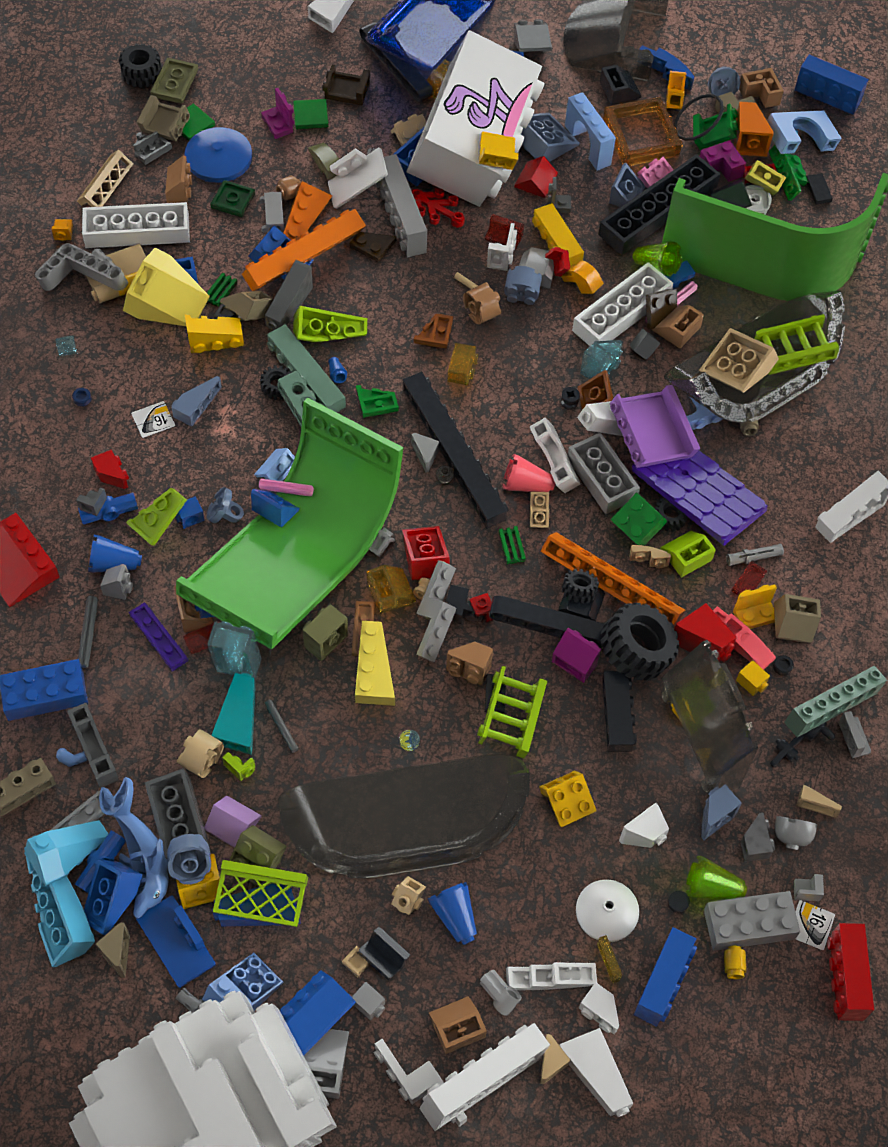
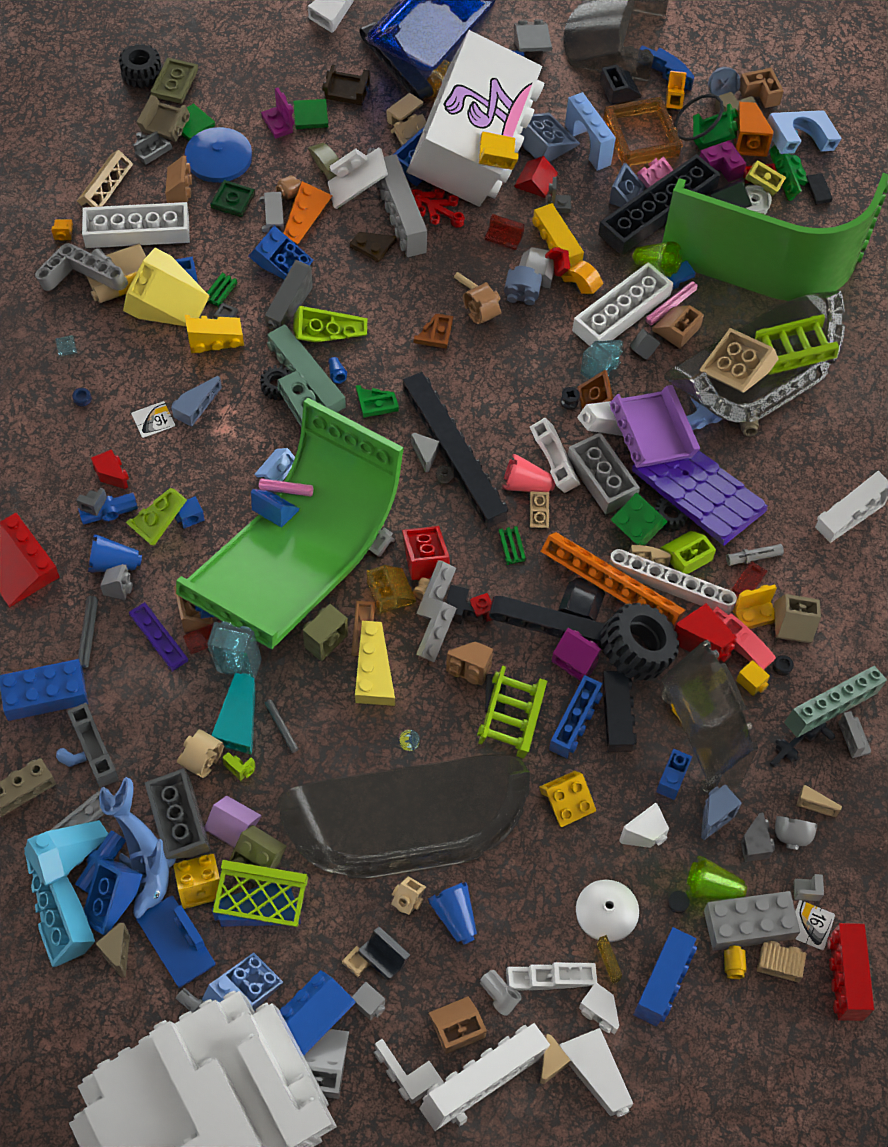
(188, 858): sand blue brick -> none
(223, 506): sand blue tile -> none
(248, 304): dark tan slope -> none
(304, 249): orange brick -> none
(403, 108): none -> tan panel
(462, 363): clear yellow brick -> none
(502, 255): white bracket -> none
(575, 717): none -> blue brick
(580, 586): black tyre -> none
(659, 306): dark brown wing -> none
(674, 774): none -> blue slope
(681, 580): none -> white beam
(781, 961): none -> tan brick
(831, 84): blue brick -> none

